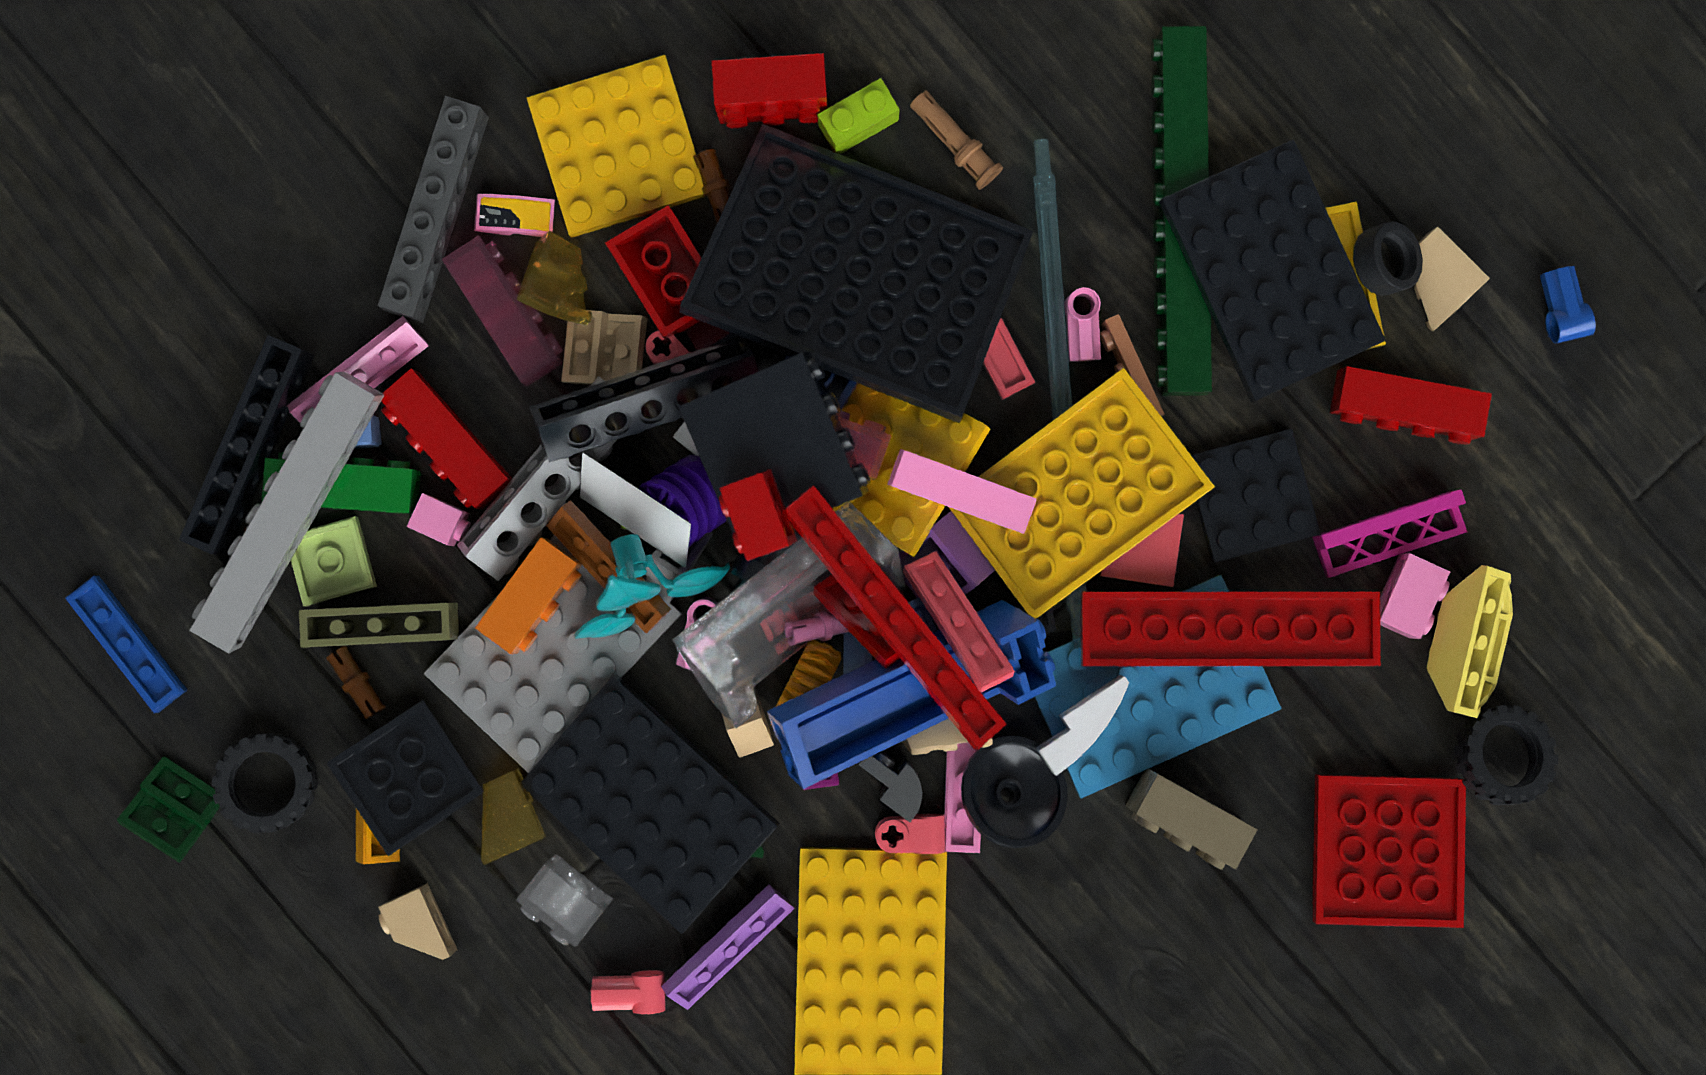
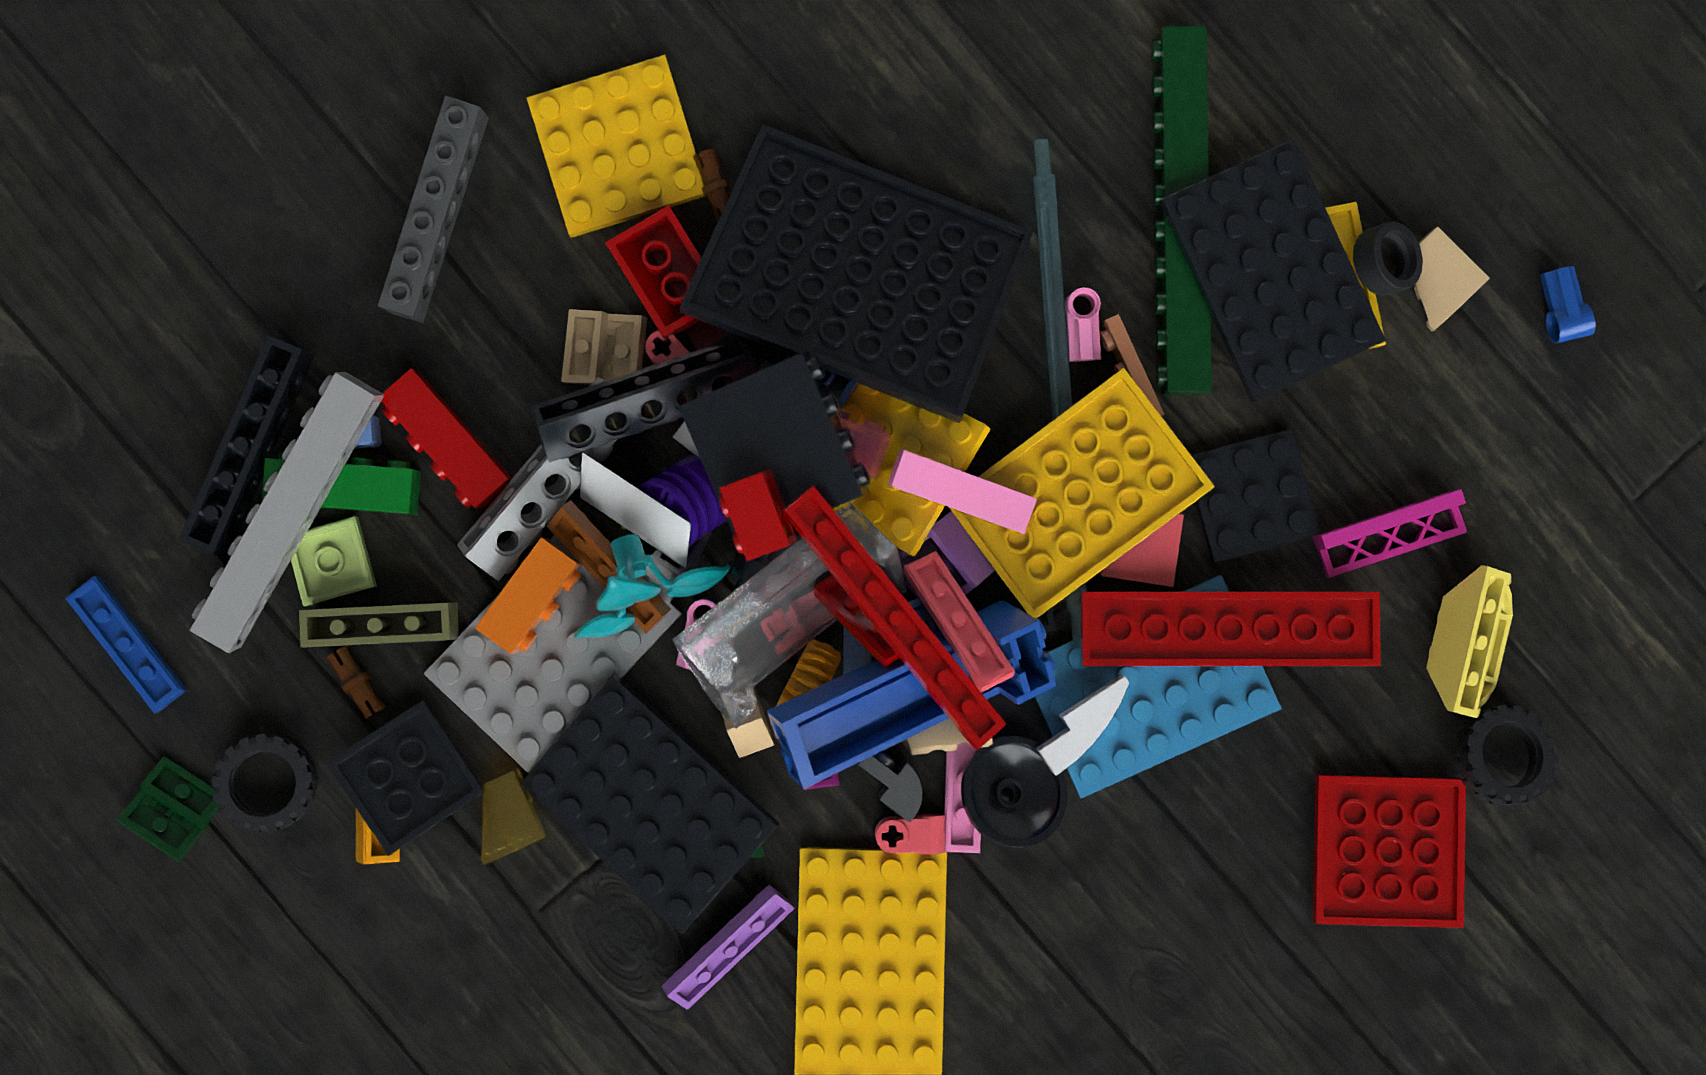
(371, 363): bright pink plate -> none
(417, 923): tan slope -> none
(439, 520): bright pink brick -> none
(507, 320): clear pink brick -> none
(513, 214): slope -> none
(555, 280): clear yellow slope -> none
(563, 901): clear brick -> none
(636, 992): coral piece -> none
(769, 89): red brick -> none
(821, 627): bright pink pin -> none
(858, 117): lime brick -> none
(966, 151): medium nougat pin -> none
(1006, 364): coral tile -> none
(1189, 820): dark tan brick -> none
(1410, 404): red brick -> none
(1412, 596): bright pink brick -> none

